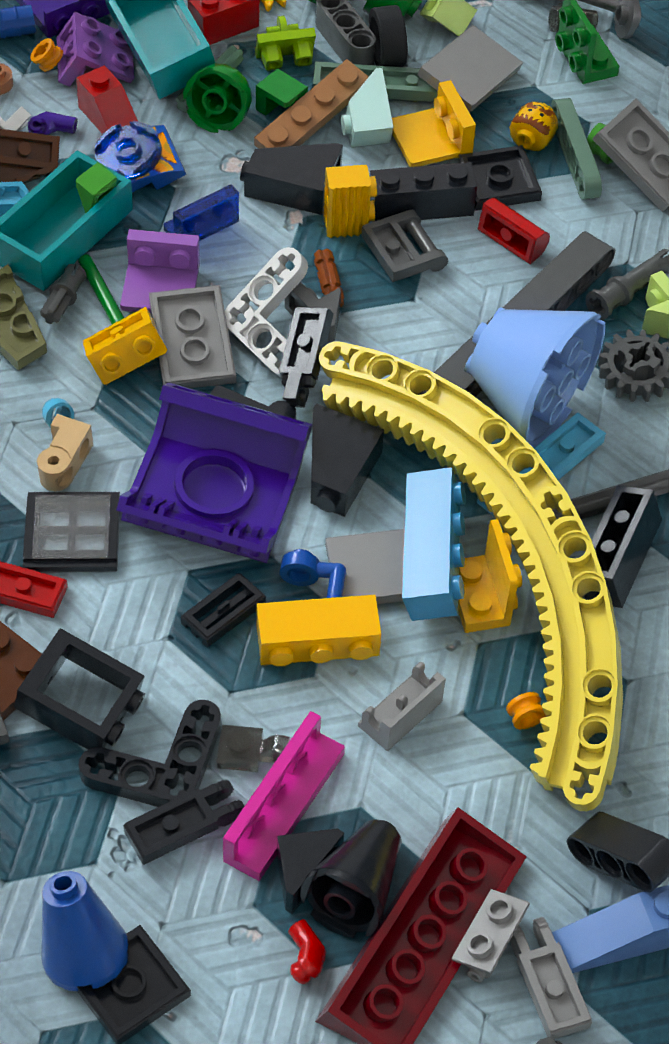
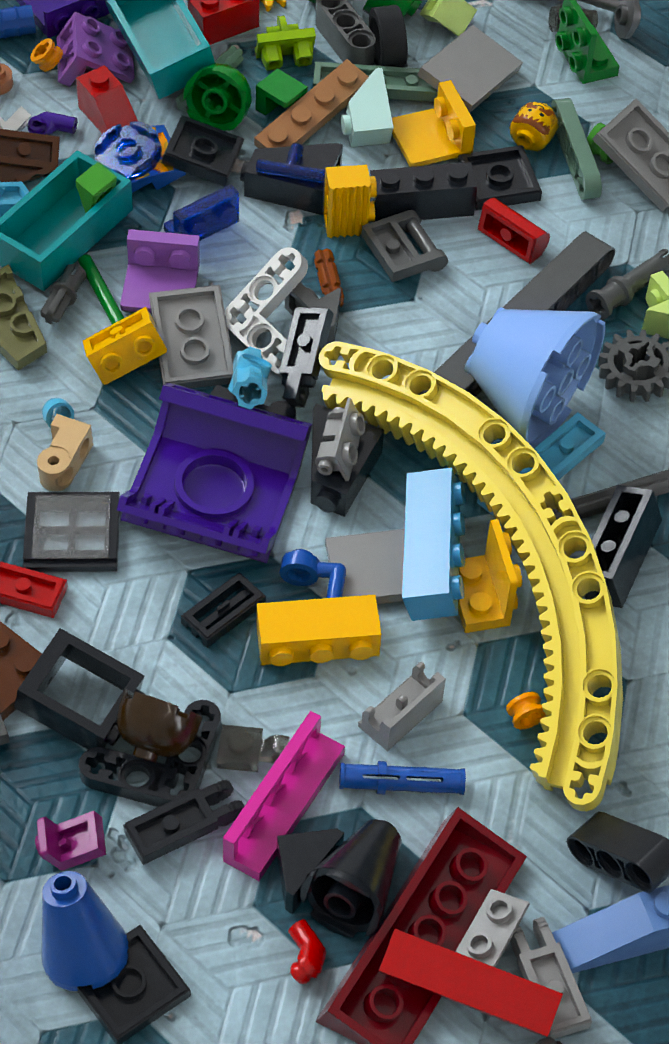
(71, 841): none -> magenta bracket
(155, 726): none -> dark brown cylinder
(202, 150): none -> black tile
(250, 378): none -> medium azure piece
(292, 167): none -> clear blue piece
(345, 429): none -> light grey hinge
(352, 777): none -> blue pin
(471, 983): none -> red tile

